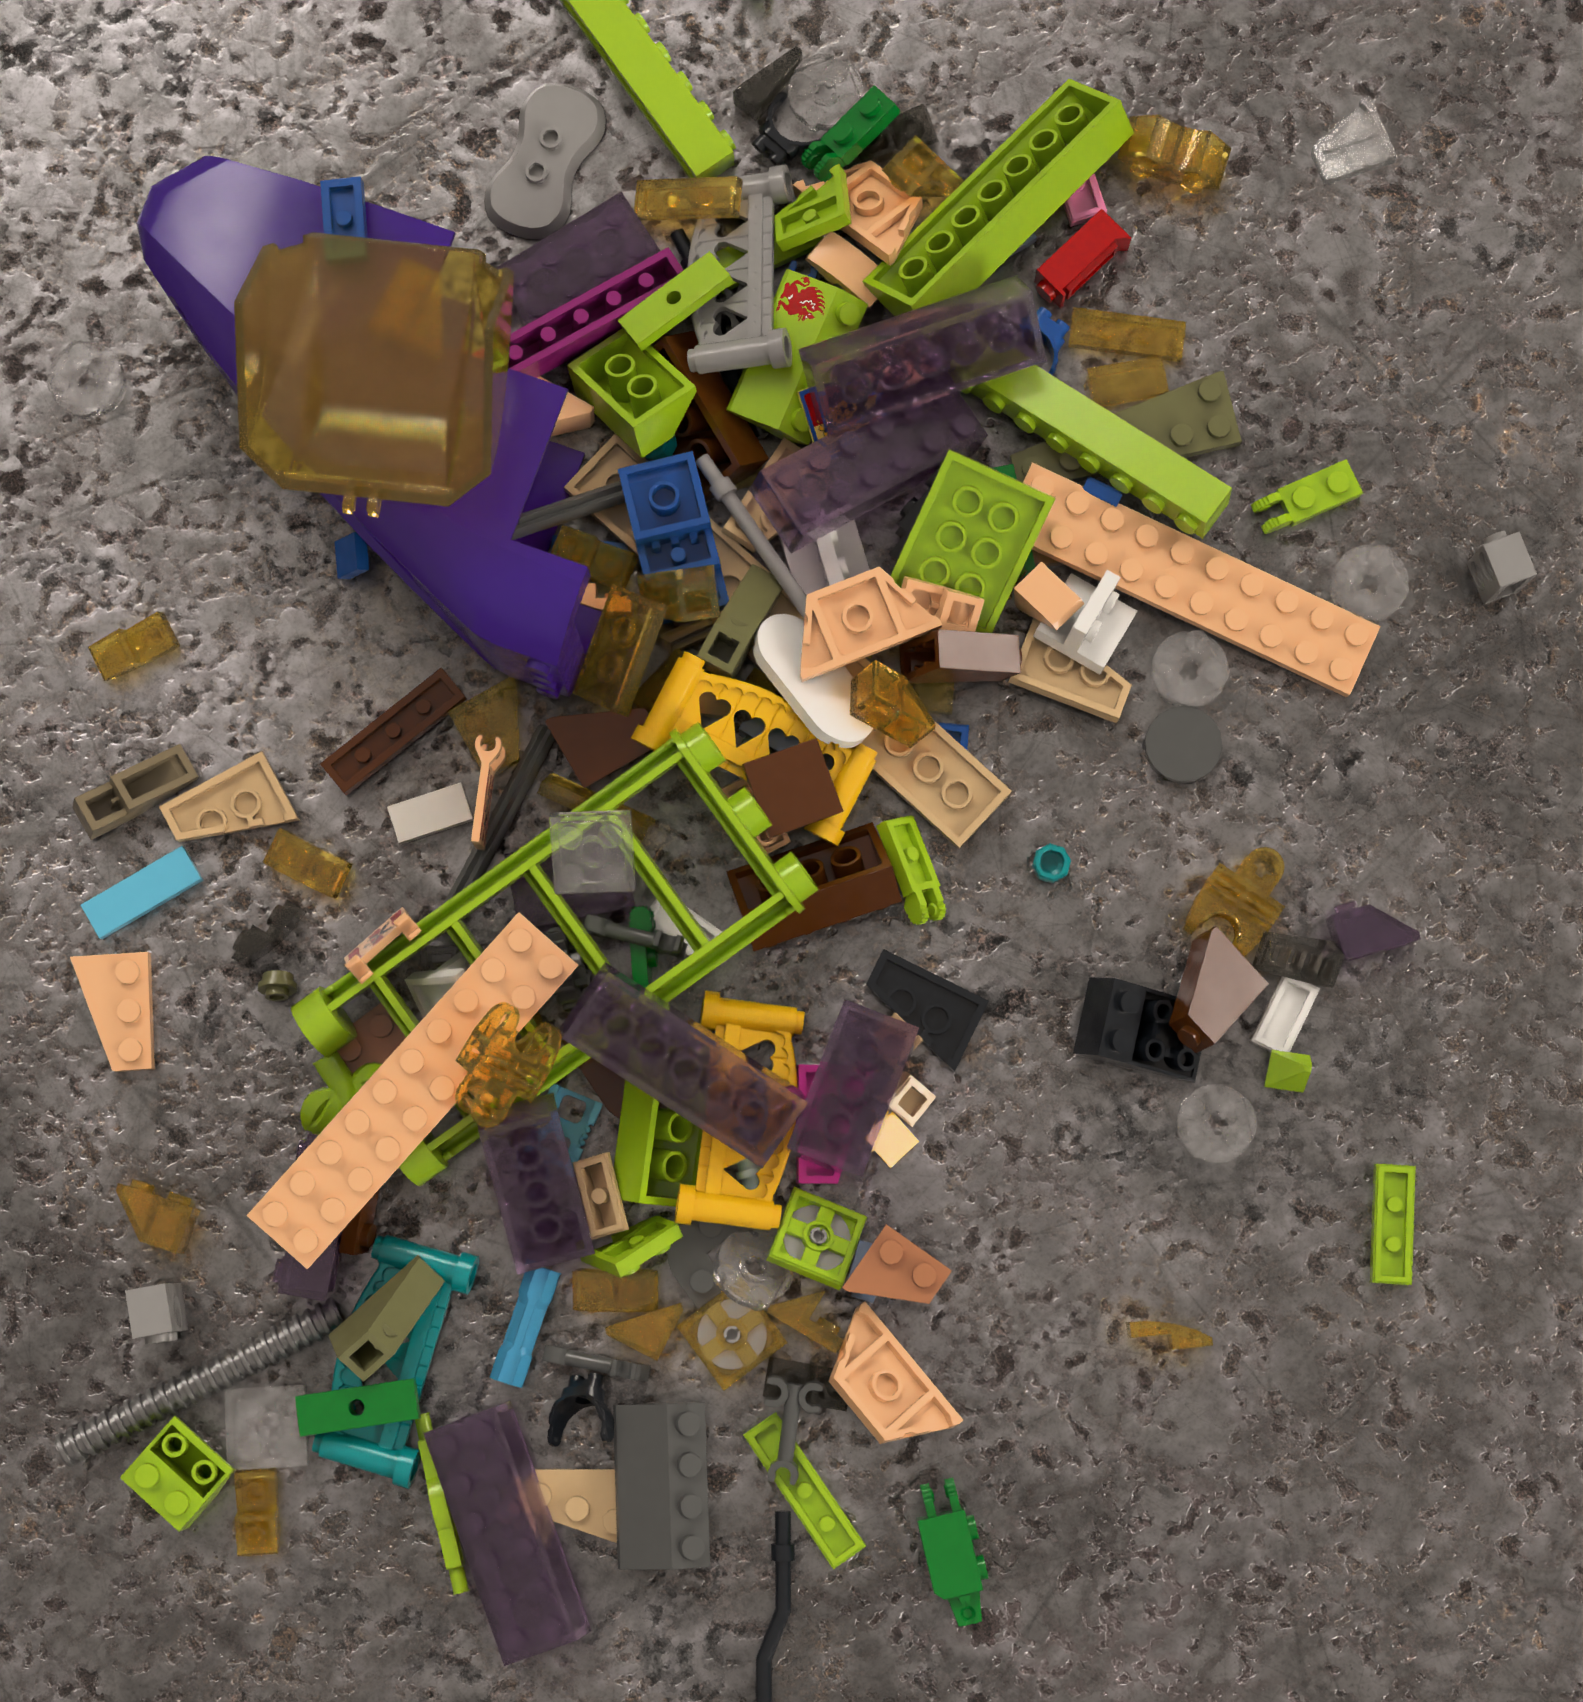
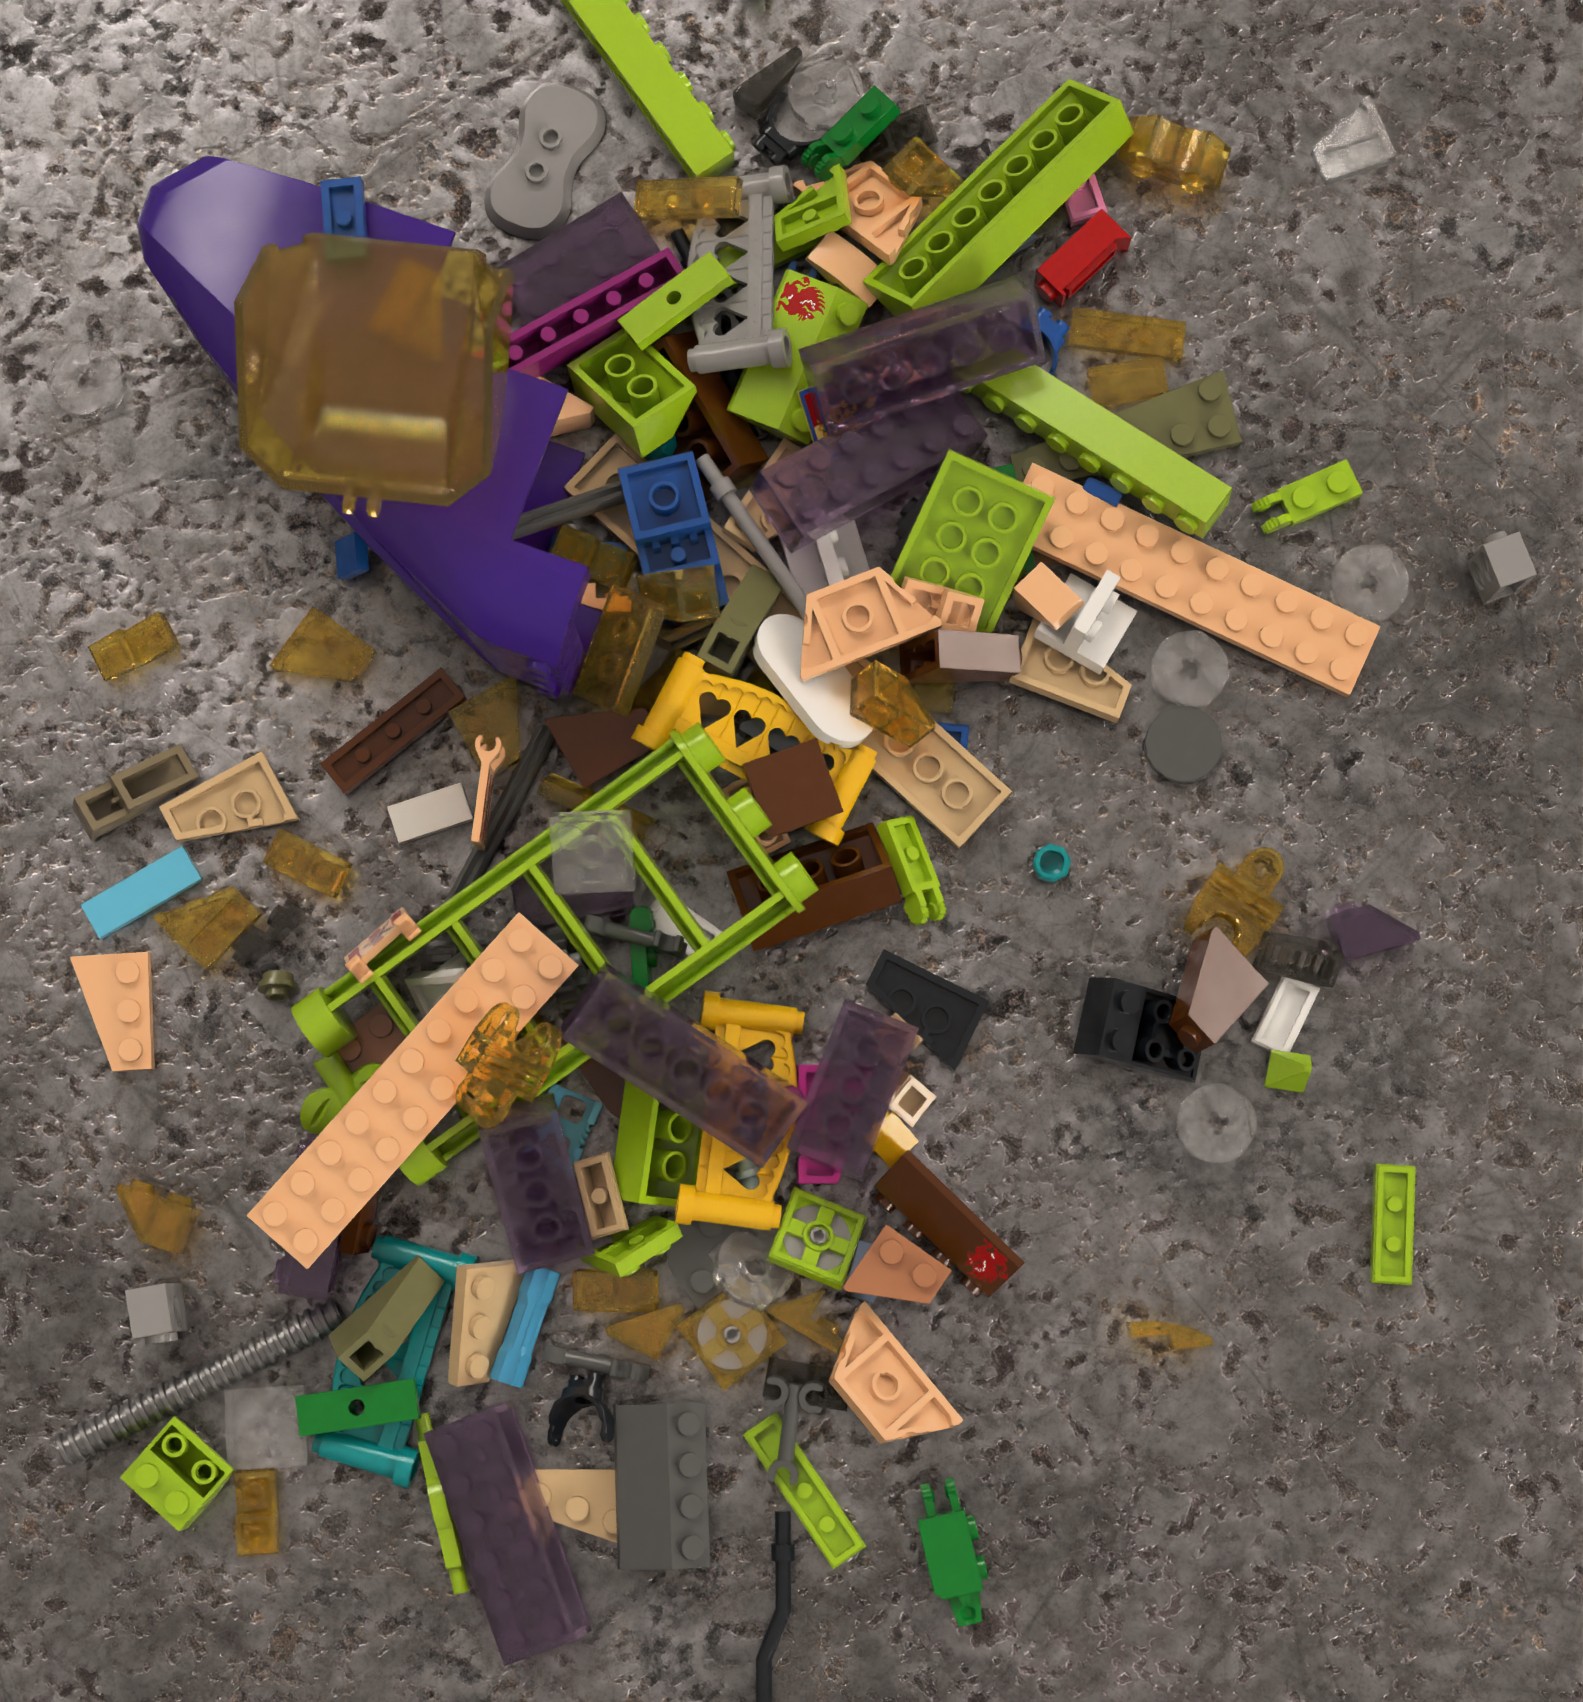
(210, 924): none -> clear yellow wing
(323, 650): none -> clear yellow wing
(480, 1318): none -> tan wing
(947, 1224): none -> reddish brown slope

